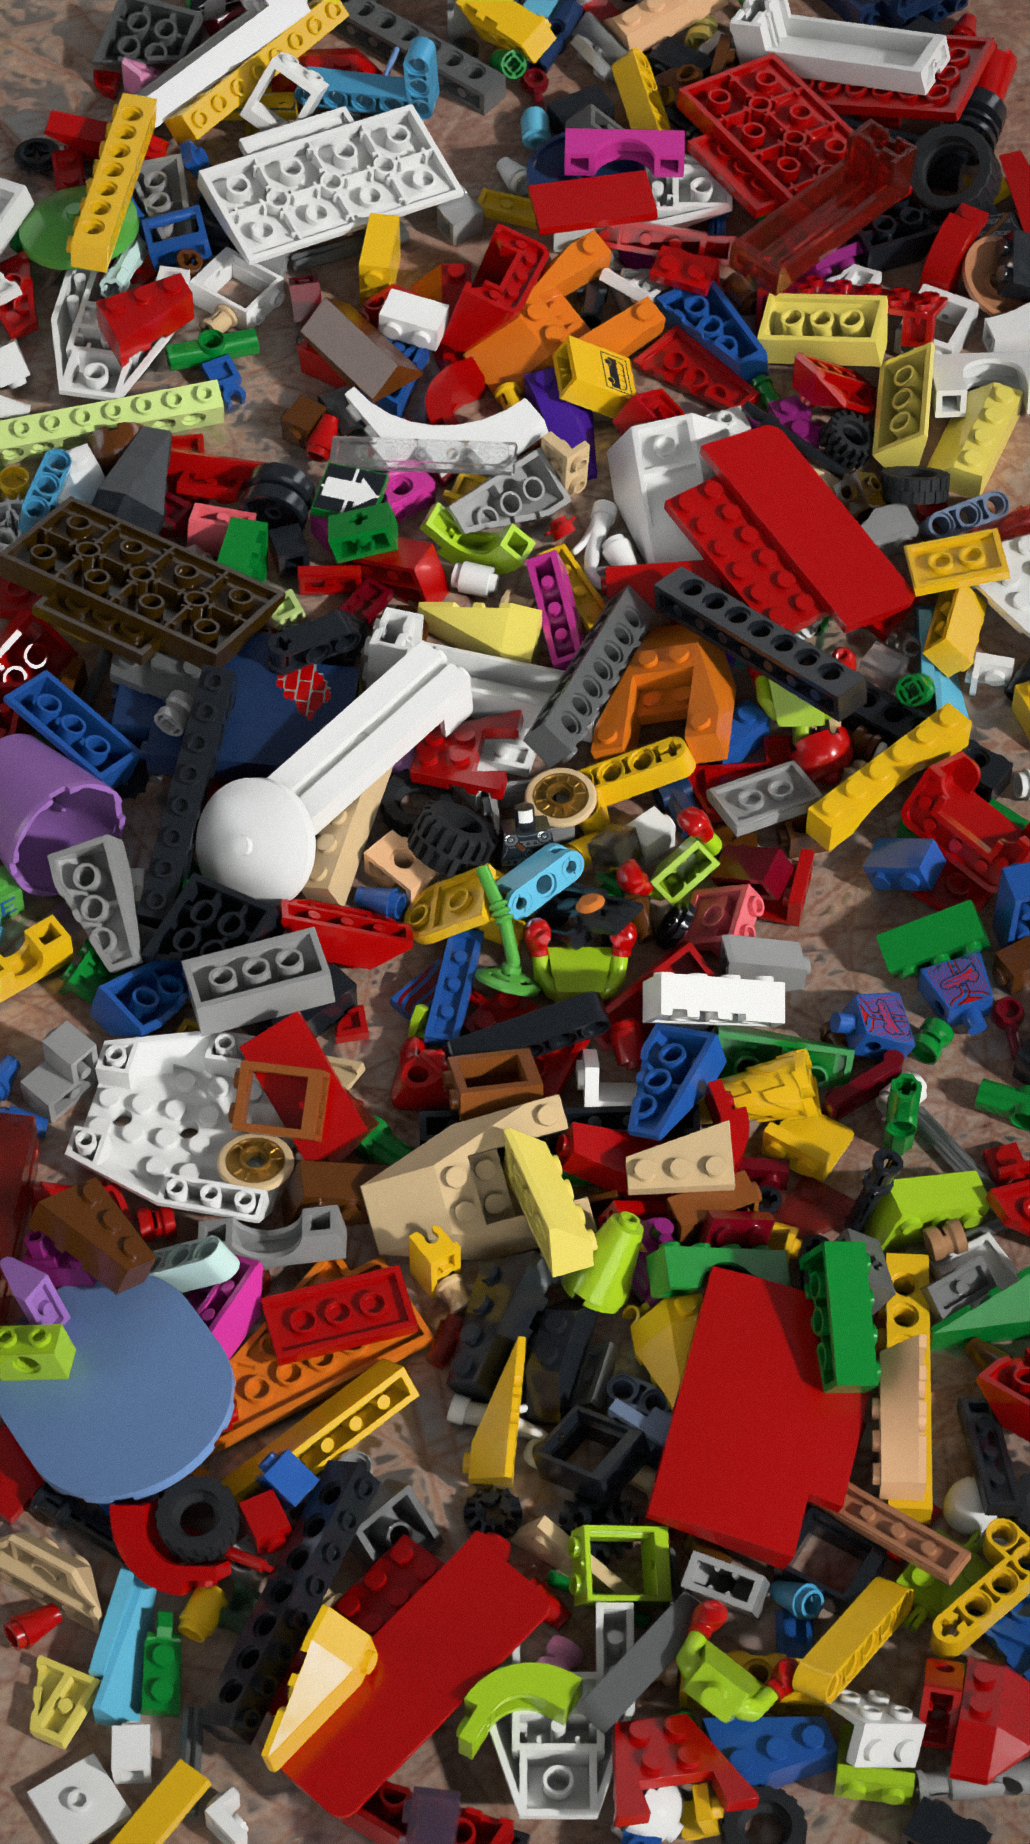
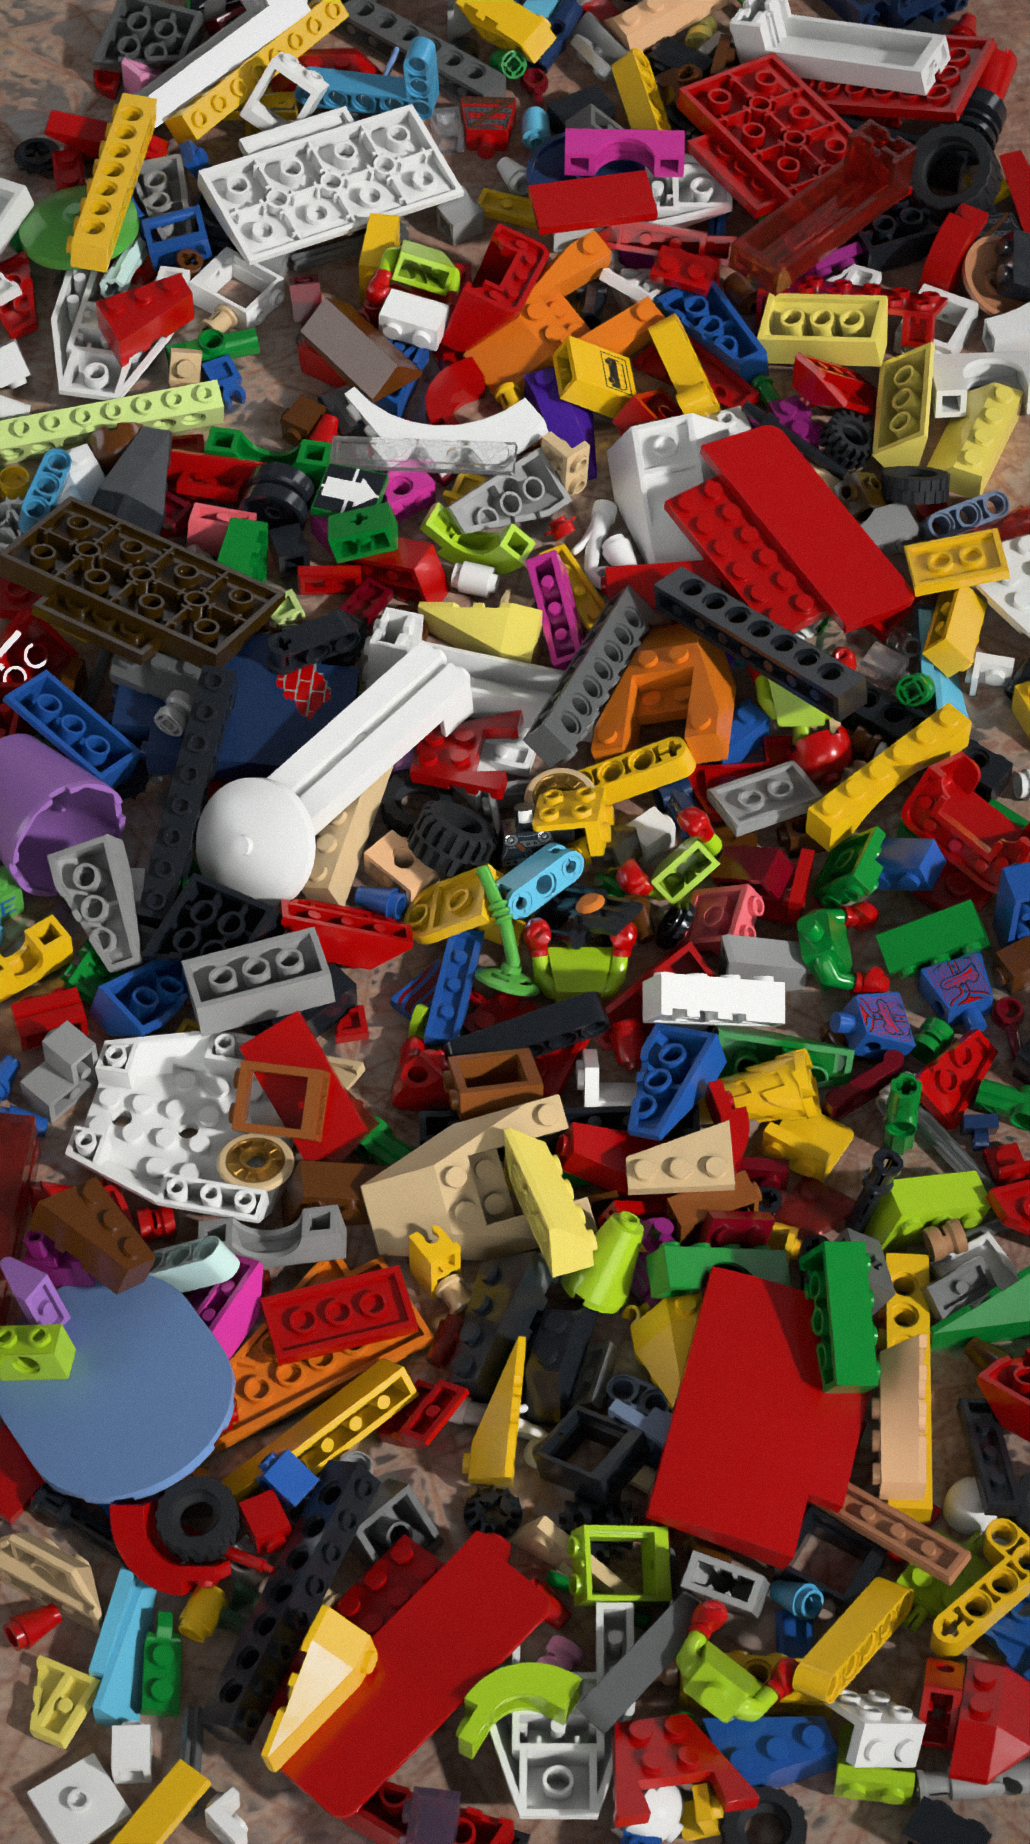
(39, 1015): none -> red brick
(184, 367): none -> tan bracket
(308, 456): none -> green arch
(417, 267): none -> lime torso
(423, 1417): none -> red slope
(447, 129): none -> clear brick
(488, 123): none -> red torso
(575, 810): none -> yellow bracket
(683, 367): none -> yellow beam
(828, 952): none -> green torso
(850, 870): none -> green plate
(955, 1077): none -> red wing
(980, 1128): none -> dark blue tile

